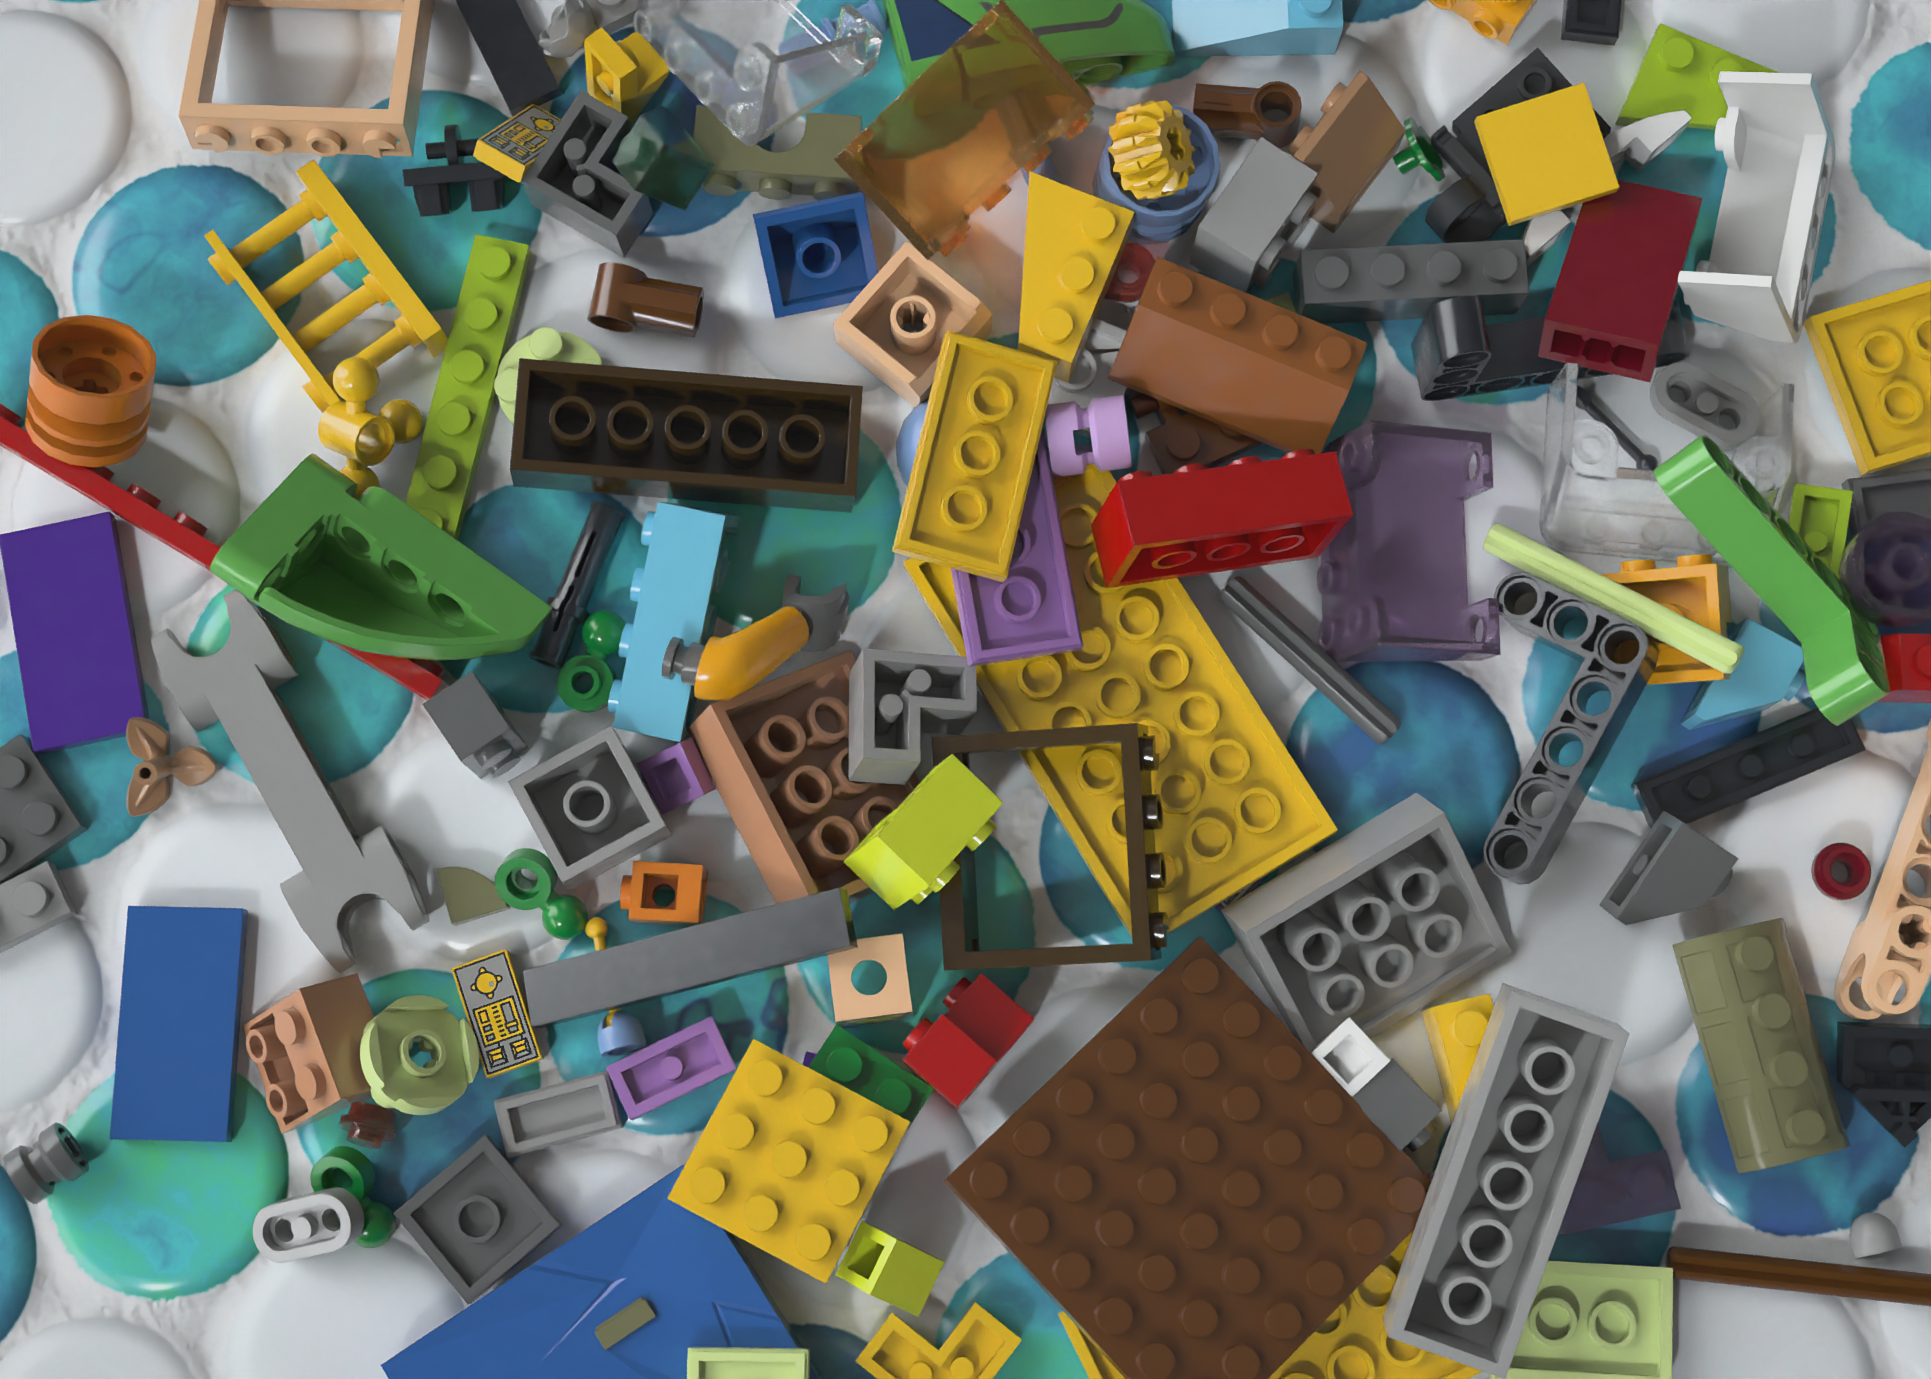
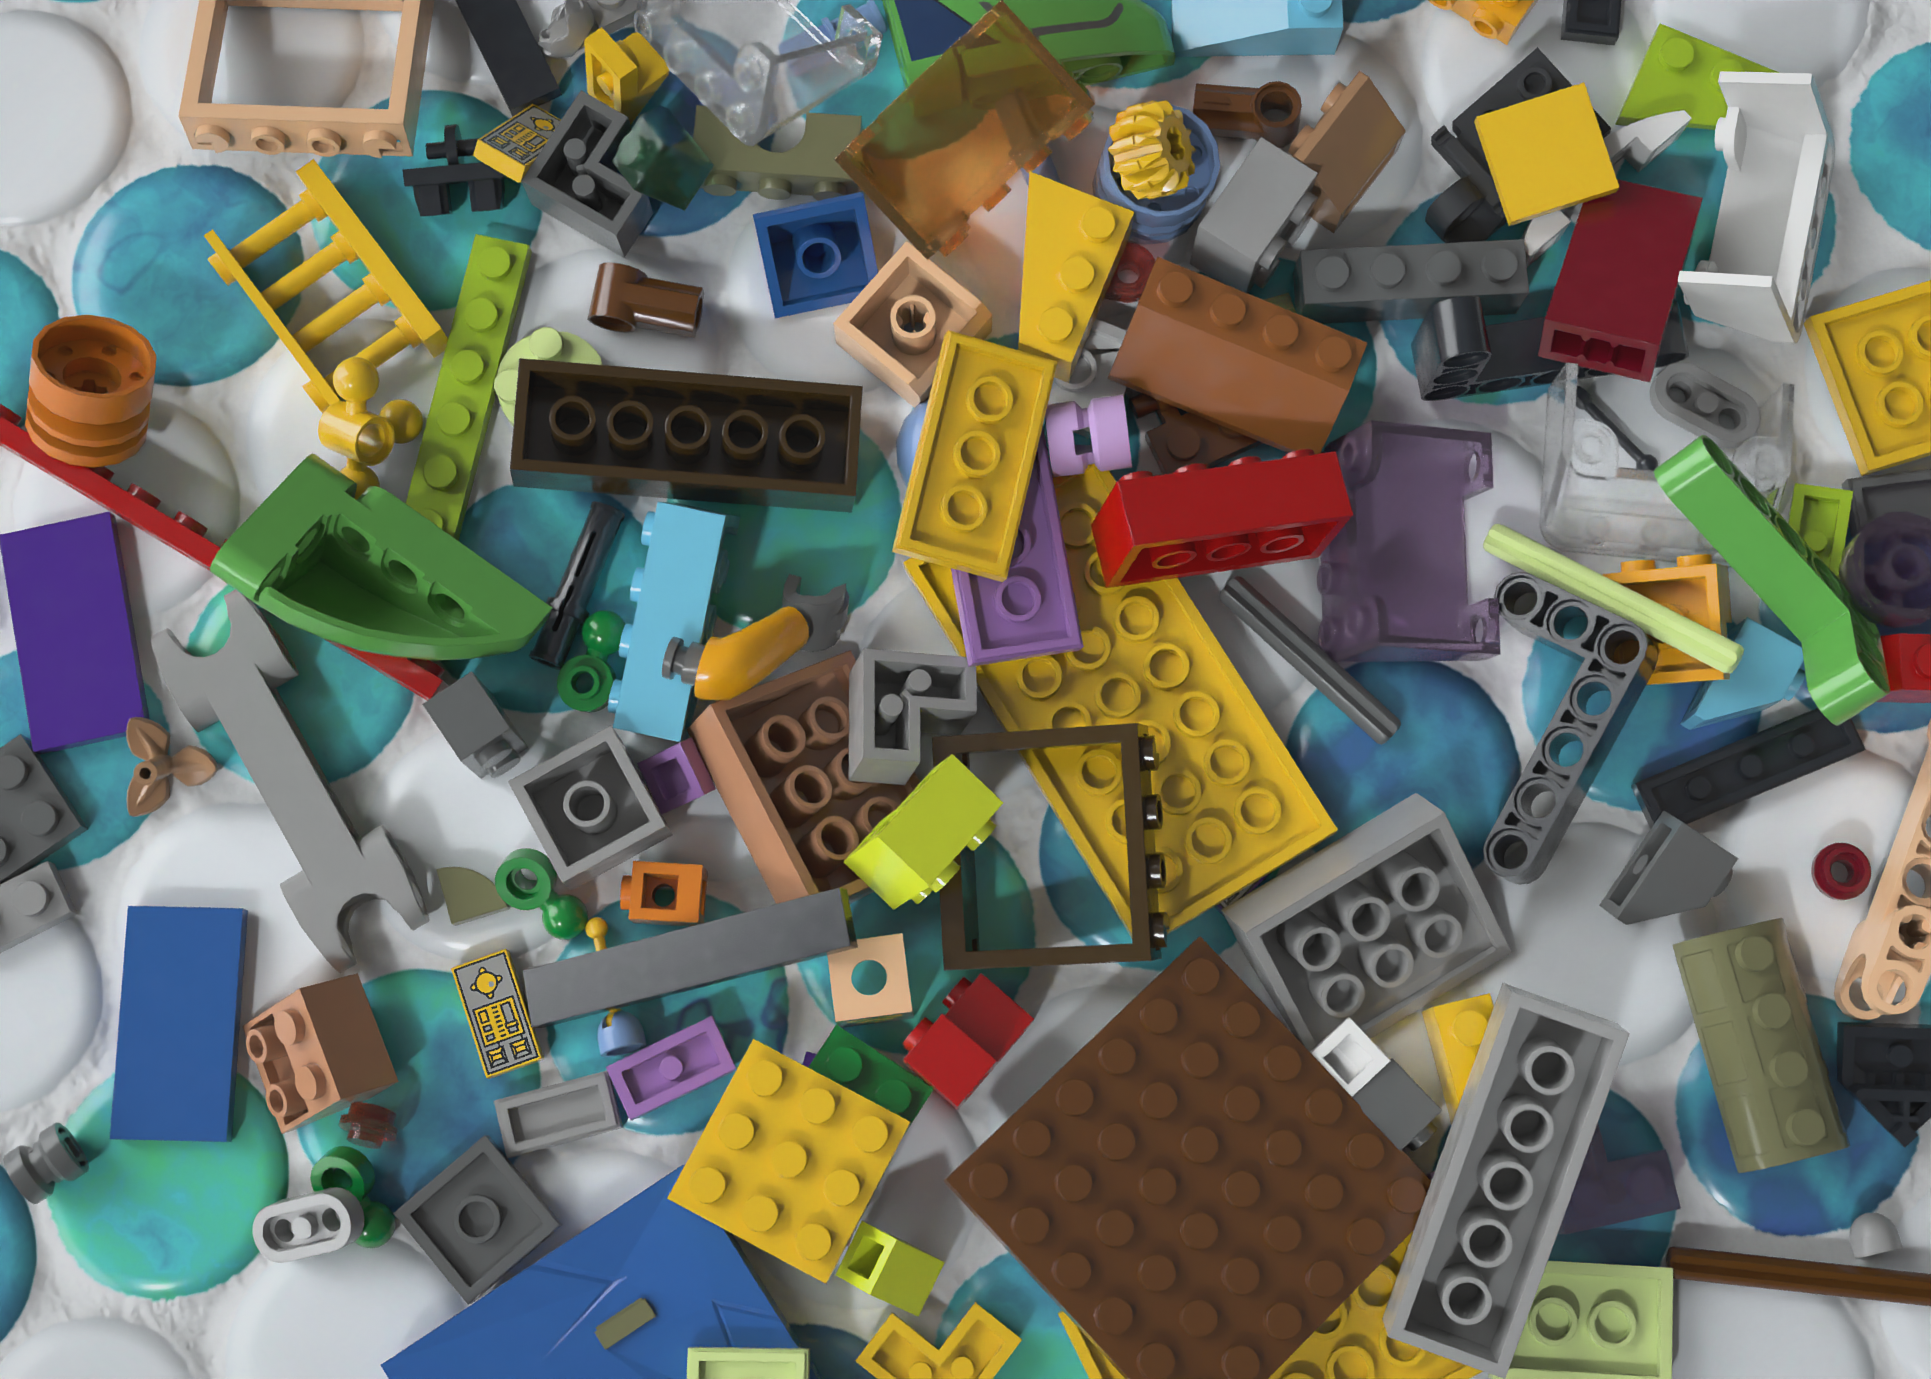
(392, 1073): yellowish green plate -> none
(1419, 152): green plant -> none

